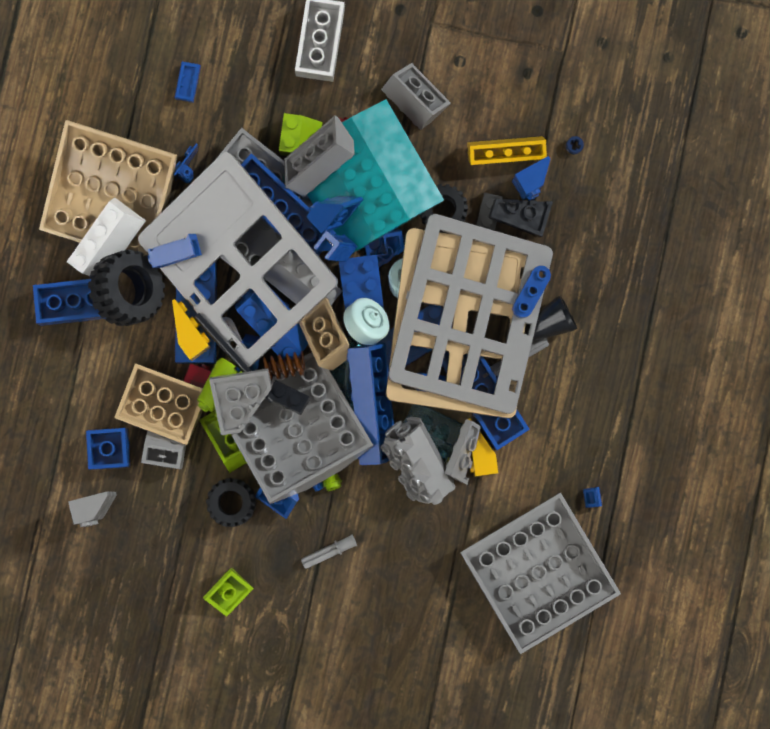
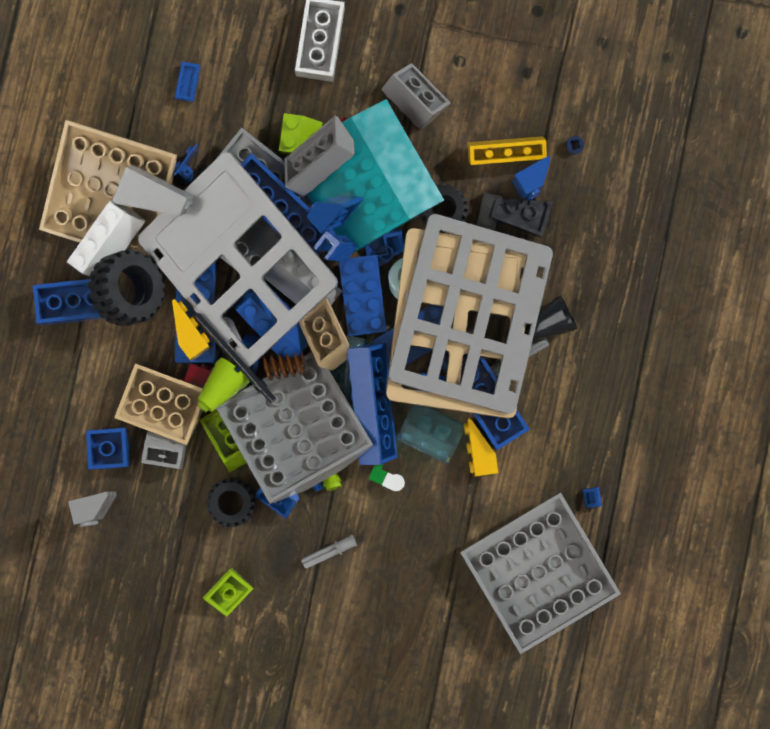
(149, 192): none -> light grey slope
(174, 252): window -> none
(238, 398): light grey plate -> none
(289, 397): black plate -> none
(366, 321): light aqua wheel -> none
(390, 481): none -> leg
(422, 467): light grey brick -> none
(462, 449): light grey wing -> none
(525, 297): blue plate -> none

